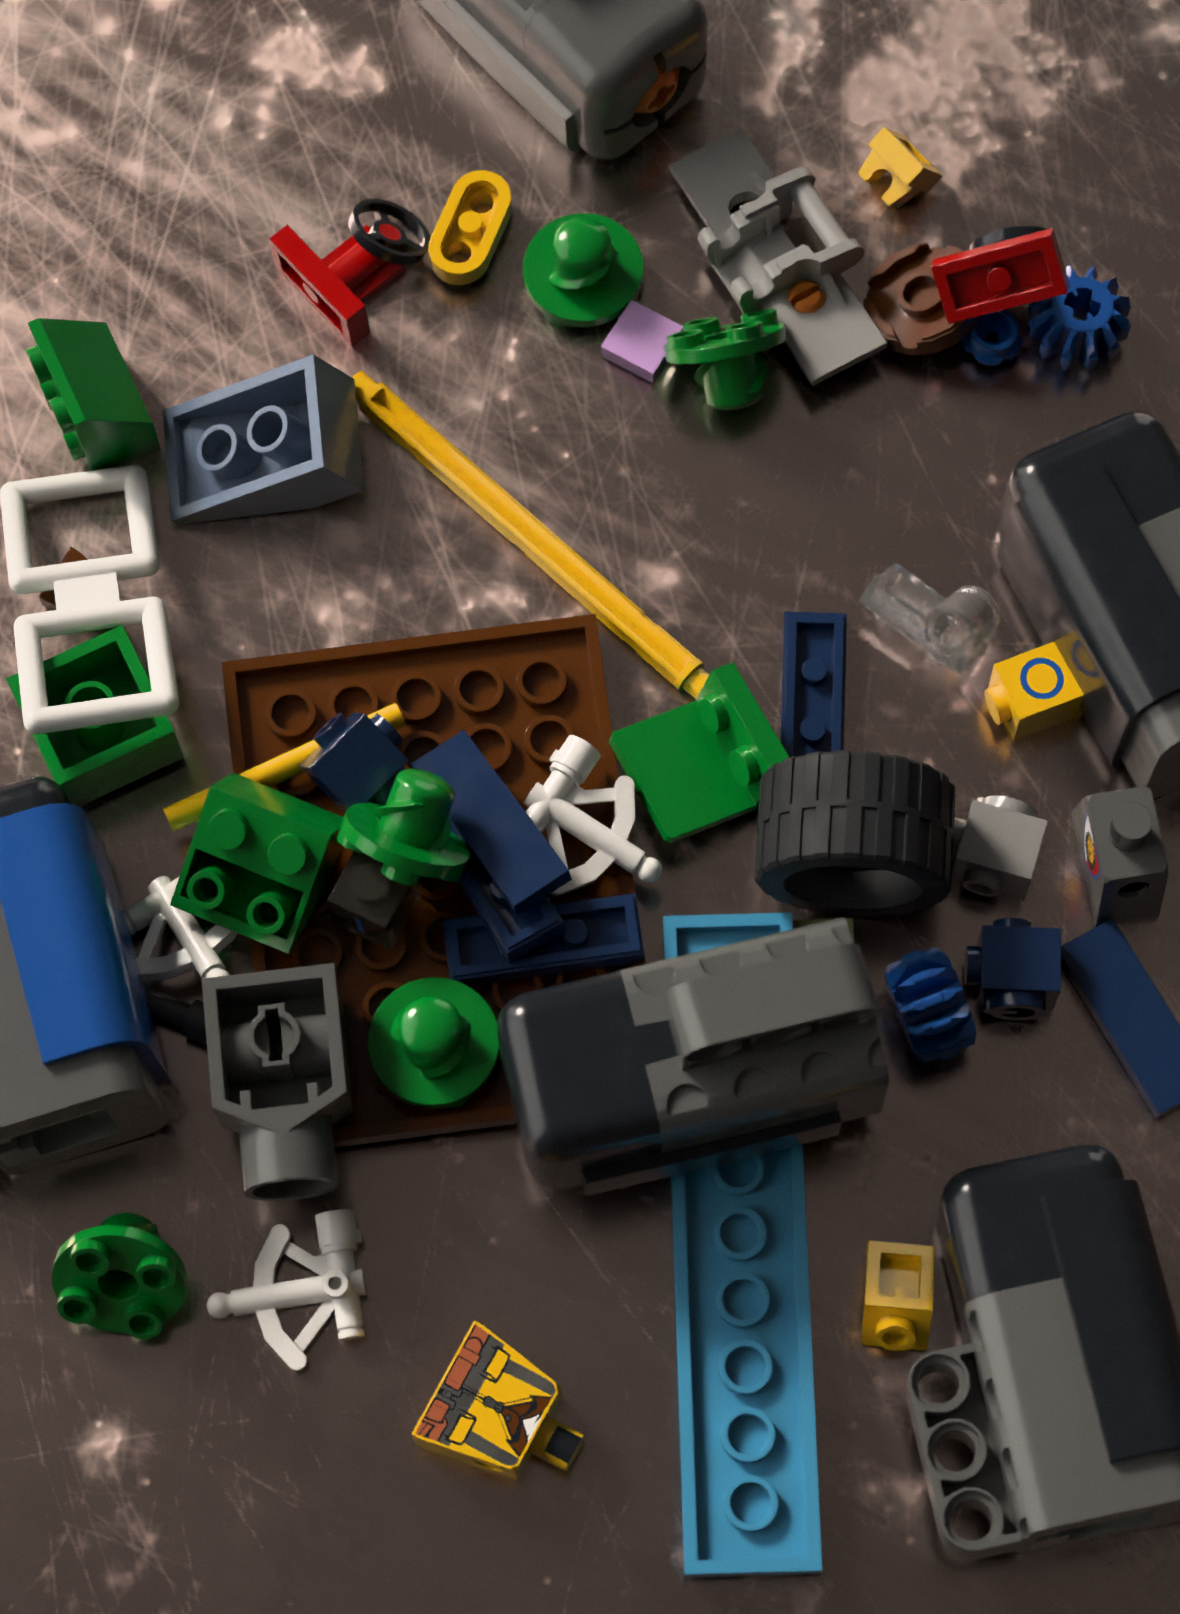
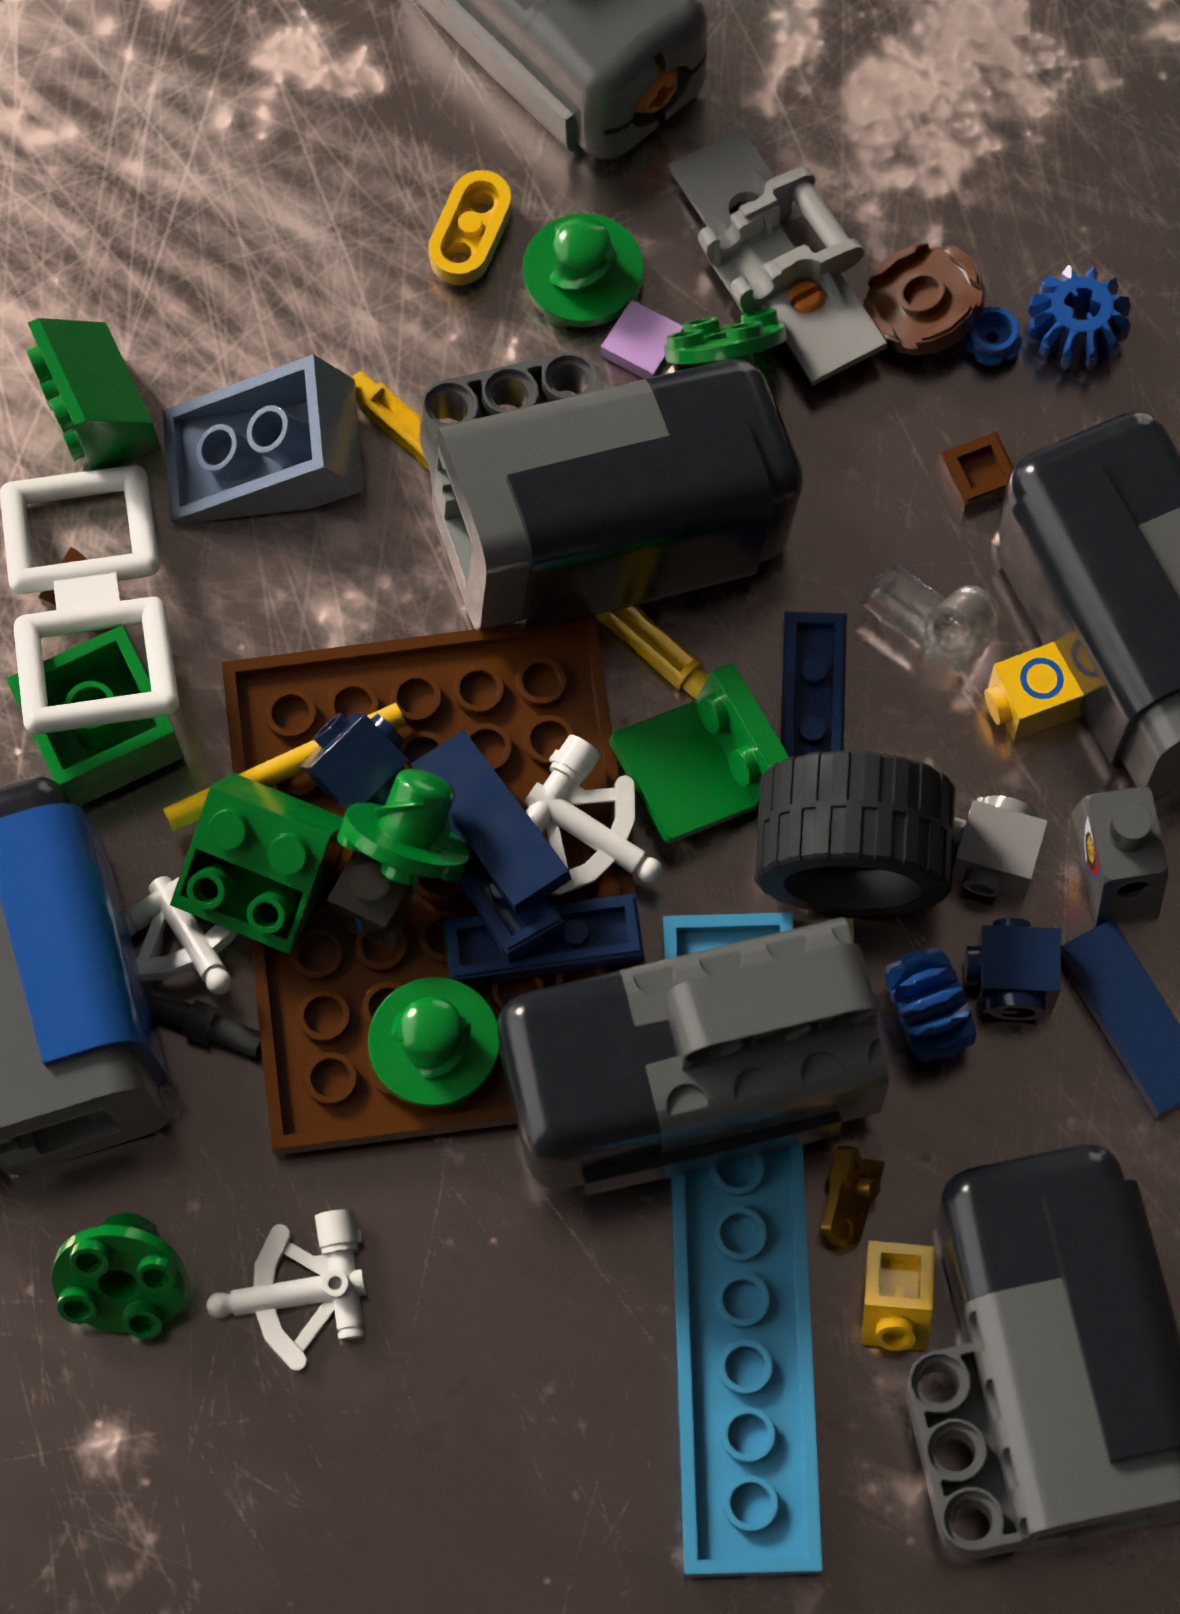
(280, 1075): dark grey brick -> none
(355, 268): red piece -> none
(496, 1410): torso -> none
(604, 489): none -> piece
(850, 1194): none -> pearl gold piece
(906, 164): yellow tile -> none
(977, 471): none -> reddish brown tile
(1000, 272): red piece -> none

